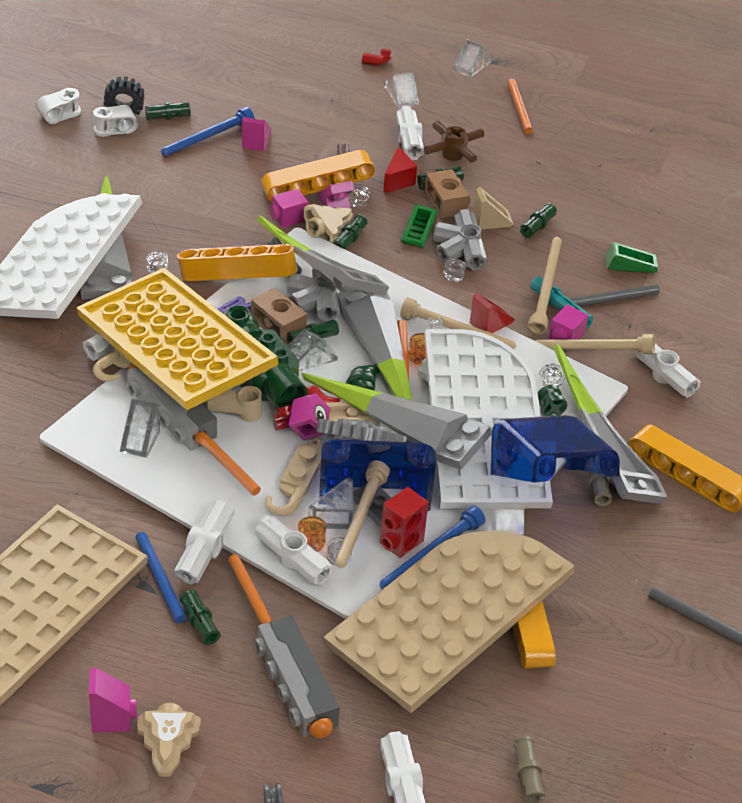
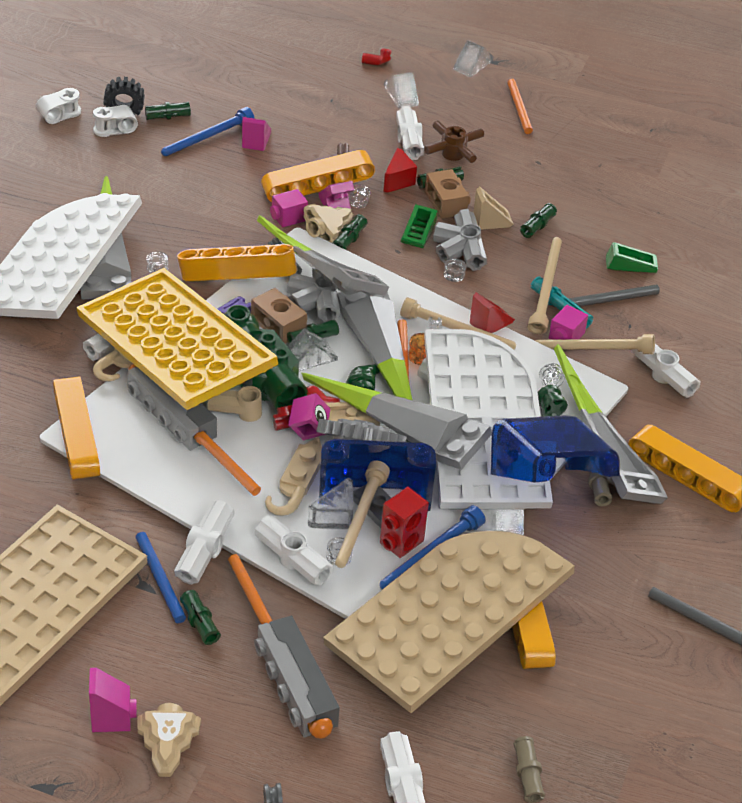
(76, 428): none -> light orange beam
(141, 428): clear slope -> none
(314, 530): clear orange wheel -> none

